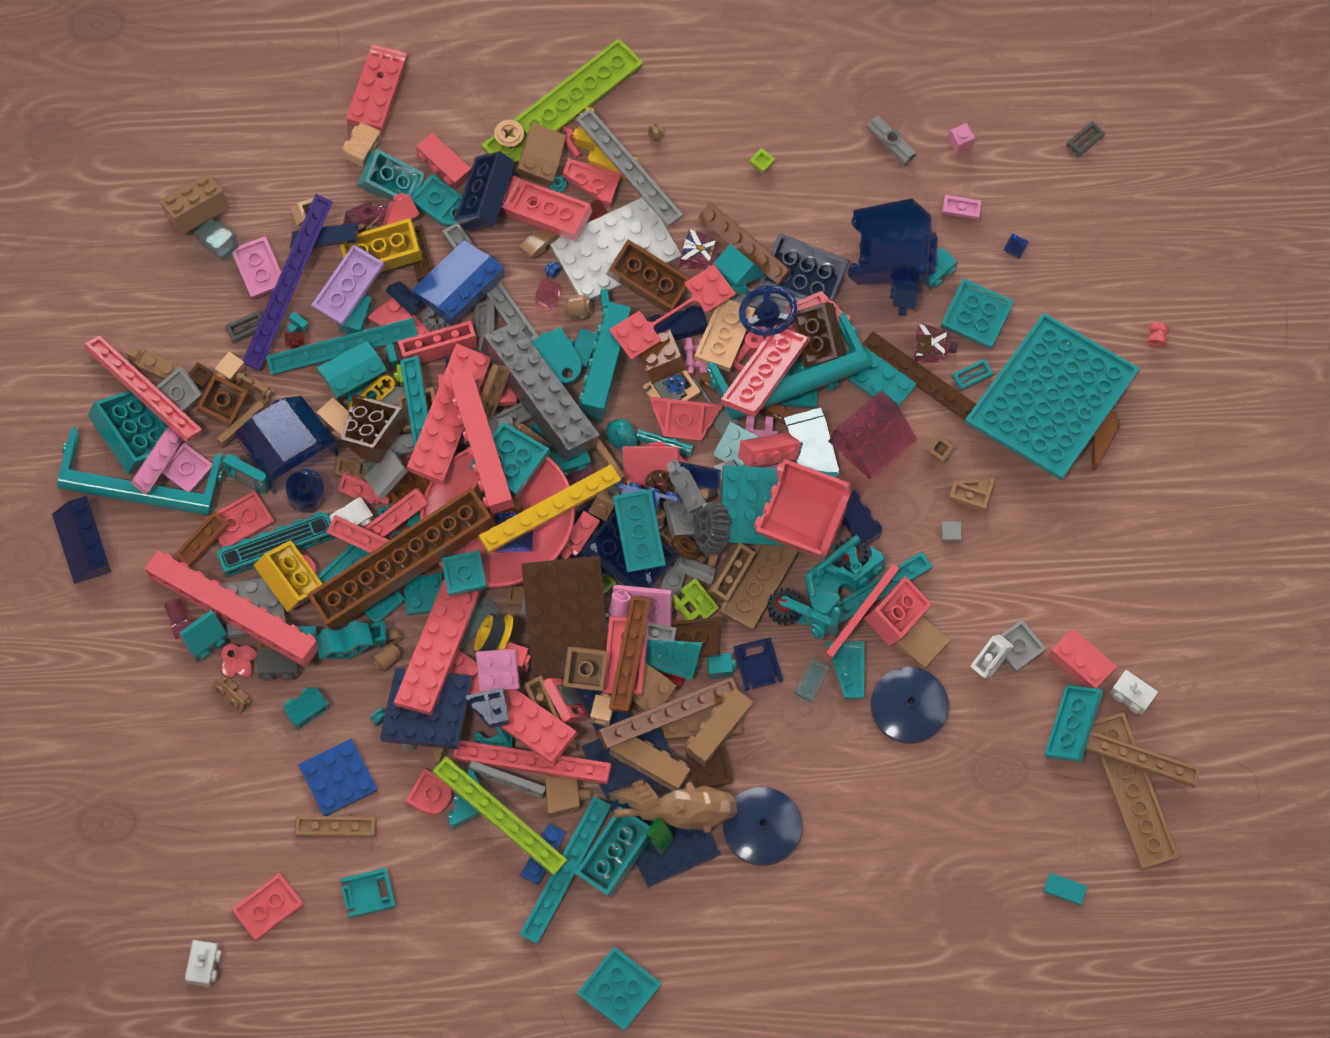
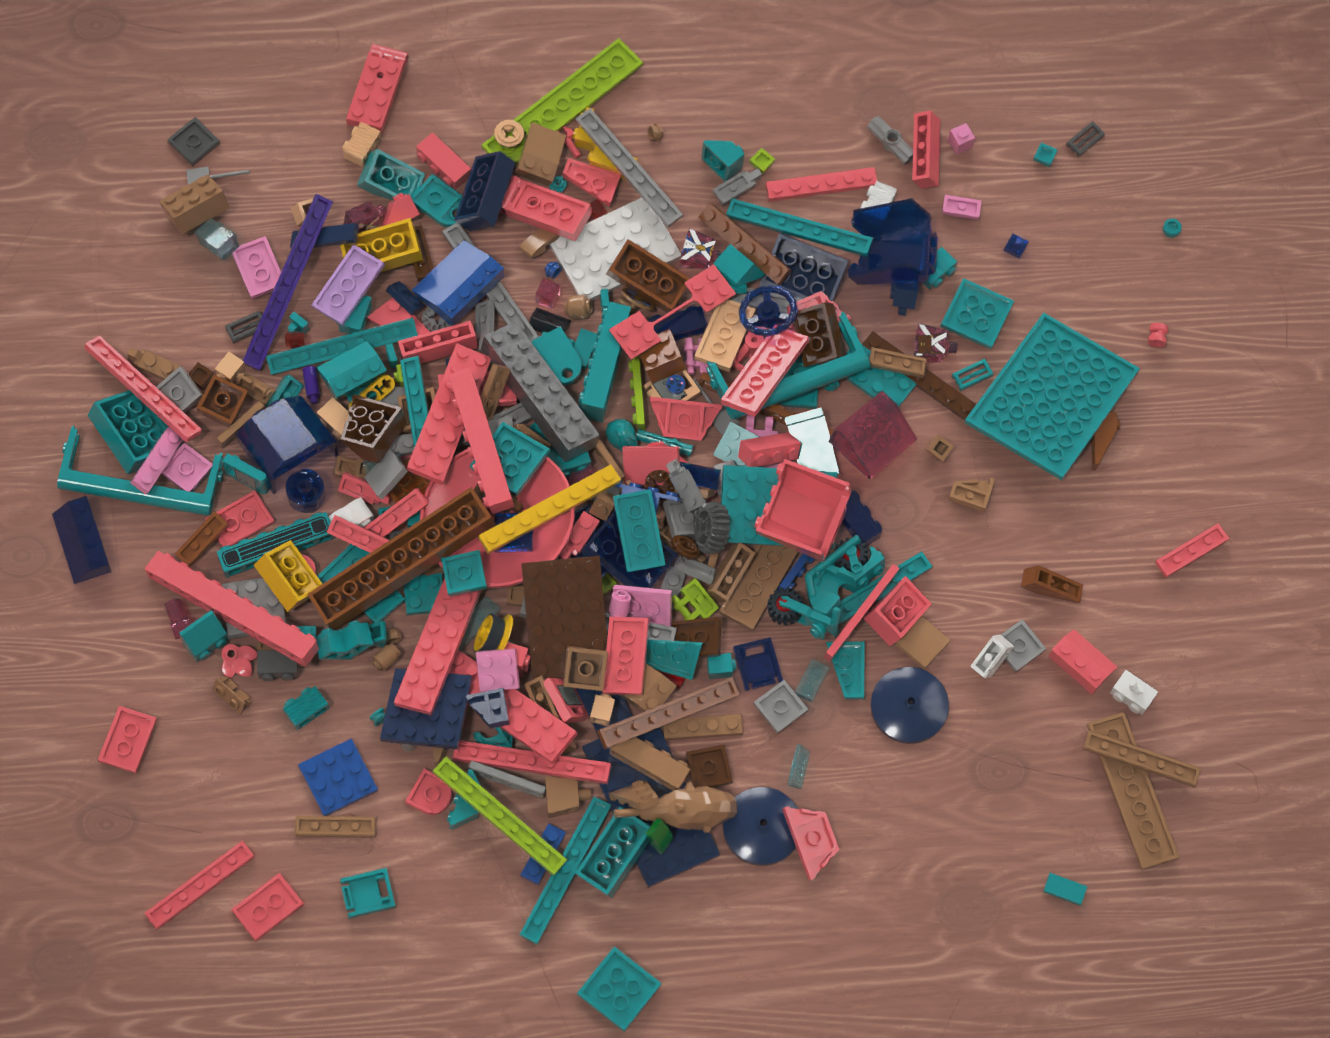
(127, 739): none -> coral plate
(193, 141): none -> dark grey tile
(194, 174): none -> light grey piece
(199, 885): none -> coral tile
(202, 963): white brick -> none
(286, 388): none -> teal slope
(311, 384): none -> dark purple cylinder
(546, 321): none -> black slope
(630, 654): dark orange plate -> none
(635, 300): none -> shield
(637, 400): none -> lime plate
(719, 726): medium nougat brick -> none
(723, 158): none -> teal slope
(736, 186): none -> light grey hinge
(780, 706): none -> light grey plate
(797, 570): none -> blue hinge
(798, 767): none -> clear light blue slope
(799, 227): none -> teal plate
(812, 838): none -> coral wing
(821, 184): none -> coral plate
(879, 194): none -> white brick
(897, 362): none -> medium nougat tile
(926, 149): none -> coral brick
(951, 531): light grey tile -> none
(1045, 154): none -> teal plate
(1051, 584): none -> dark orange slope
(1073, 723): teal tile -> none
(1172, 228): none -> teal tile
(1192, 550): none -> coral plate

